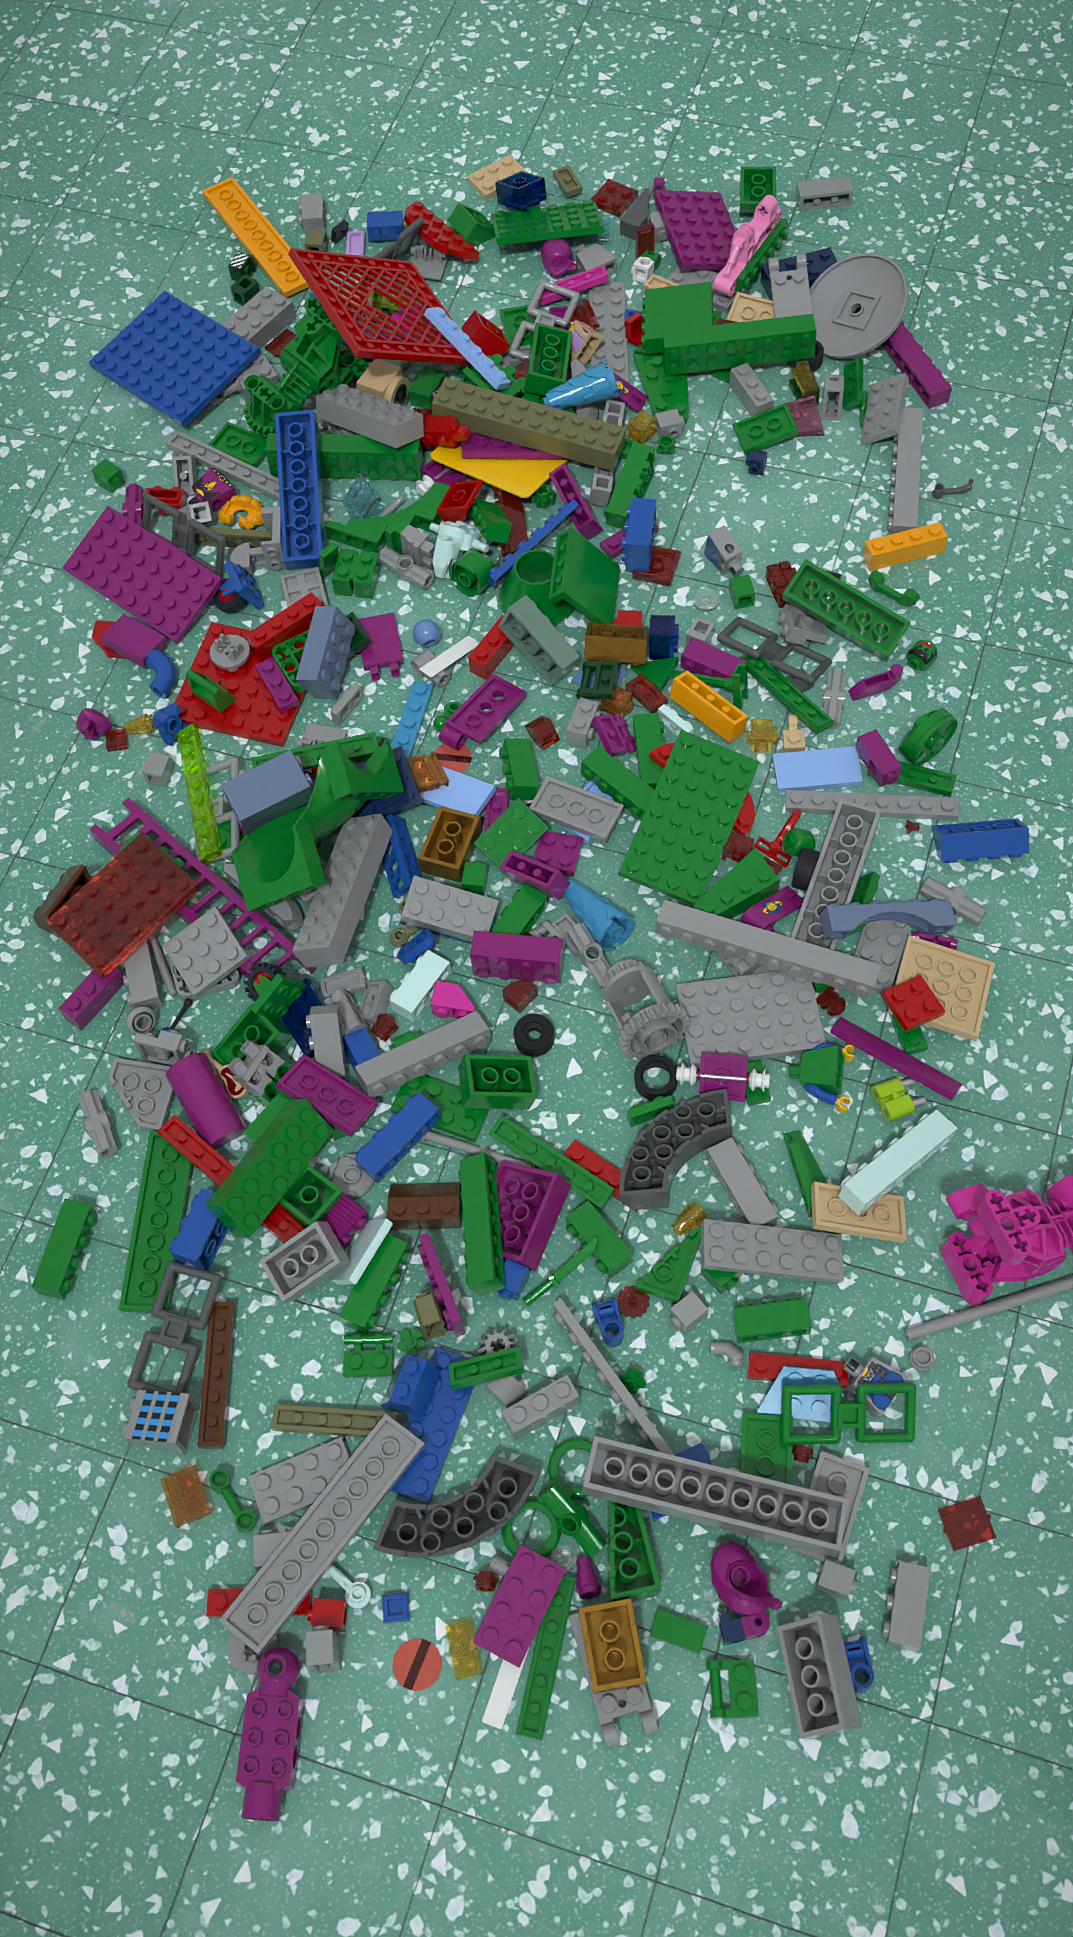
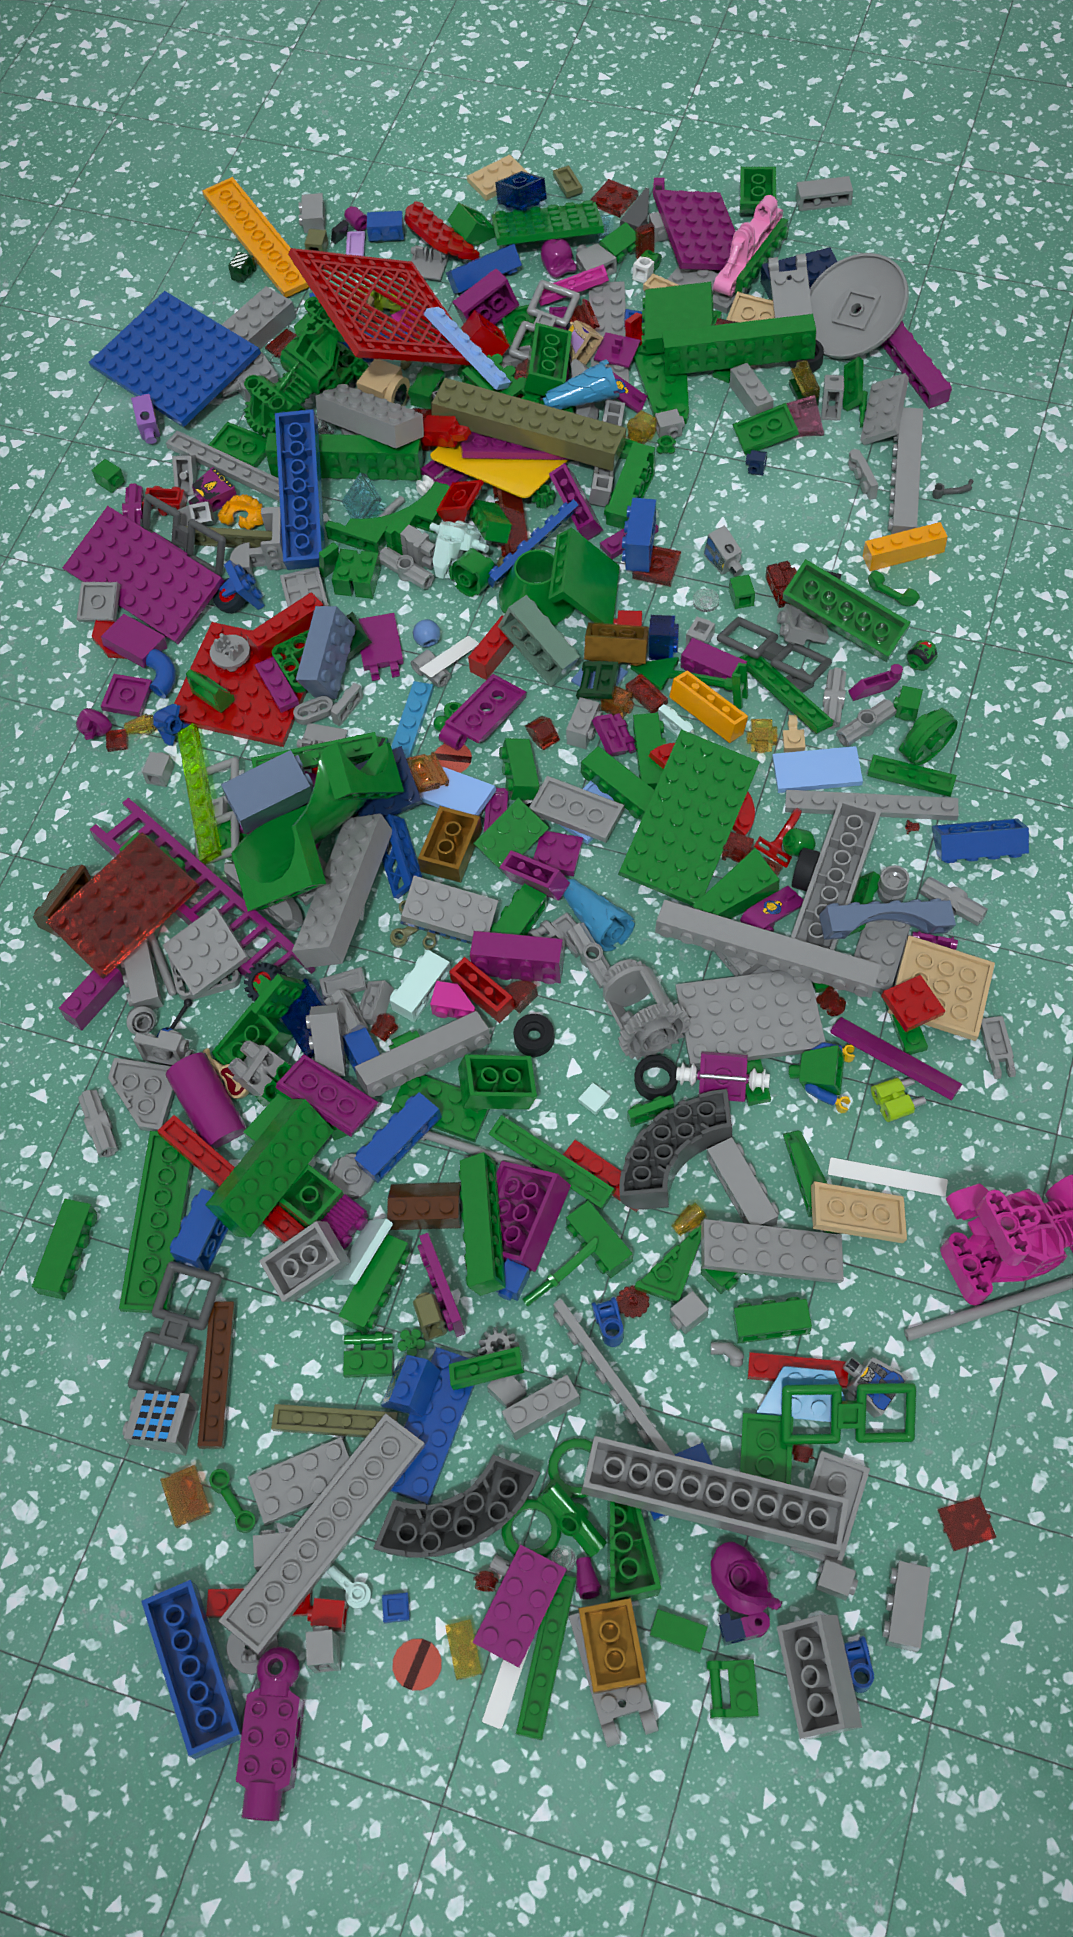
(98, 601): none -> light grey plate
(126, 695): none -> magenta plate
(146, 424): none -> medium lavender torso
(192, 1669): none -> blue brick
(244, 289): dark green brick -> none
(313, 710): none -> light grey plate
(356, 218): none -> magenta brick
(395, 250): dark grey bar -> none
(417, 945): blue plate -> none
(469, 274): none -> blue brick
(475, 877): green brick -> none
(482, 990): none -> red brick
(489, 297): none -> magenta brick
(594, 1098): none -> light aqua tile
(617, 349): none -> magenta piece
(620, 242): none -> green brick
(633, 1380): green plate -> none
(863, 472): none -> light grey hinge
(866, 722): none -> light grey piece
(878, 758): magenta brick -> none
(887, 1176): none -> white sticker
(893, 884): none -> light grey wheel
(896, 1162): light aqua brick -> none
(908, 703): none -> green brick
(922, 1359): light grey plate -> none
(997, 1045): none -> light grey hinge

